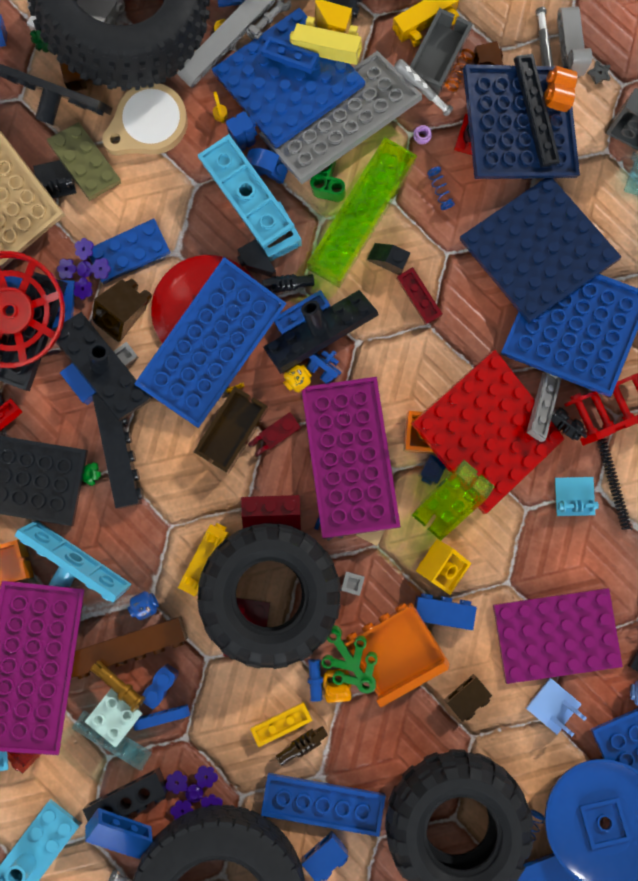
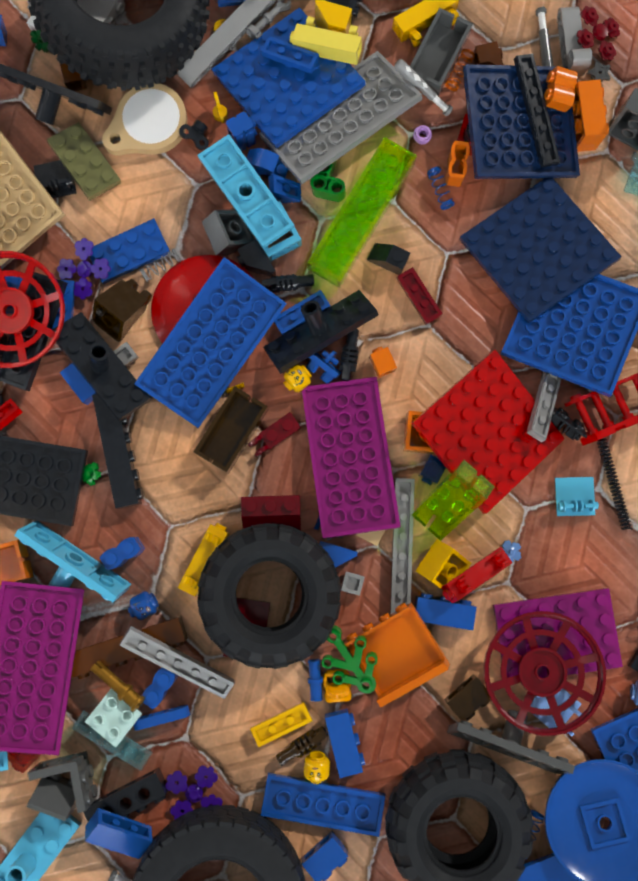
(54, 797): none -> dark grey slope
(81, 776): none -> dark grey bracket
(118, 556): none -> blue brick
(175, 254): none -> light grey piece
(177, 662): none -> light grey plate
(196, 133): none -> black piece
(226, 231): none -> dark grey slope
(284, 189): none -> blue slope
(316, 767): none -> yellow head
(338, 554): none -> blue slope
(344, 742): none -> blue brick
(349, 355): none -> black hinge
(382, 361): none -> orange brick
(402, 544): none -> light grey plate
(457, 163): none -> orange brick
(476, 575): none -> red brick
(511, 745): none -> dark grey plate
(512, 550): none -> medium blue plant
(555, 678): none -> dark red dish
(589, 115): none -> orange brick
(600, 32): none -> dark red plant

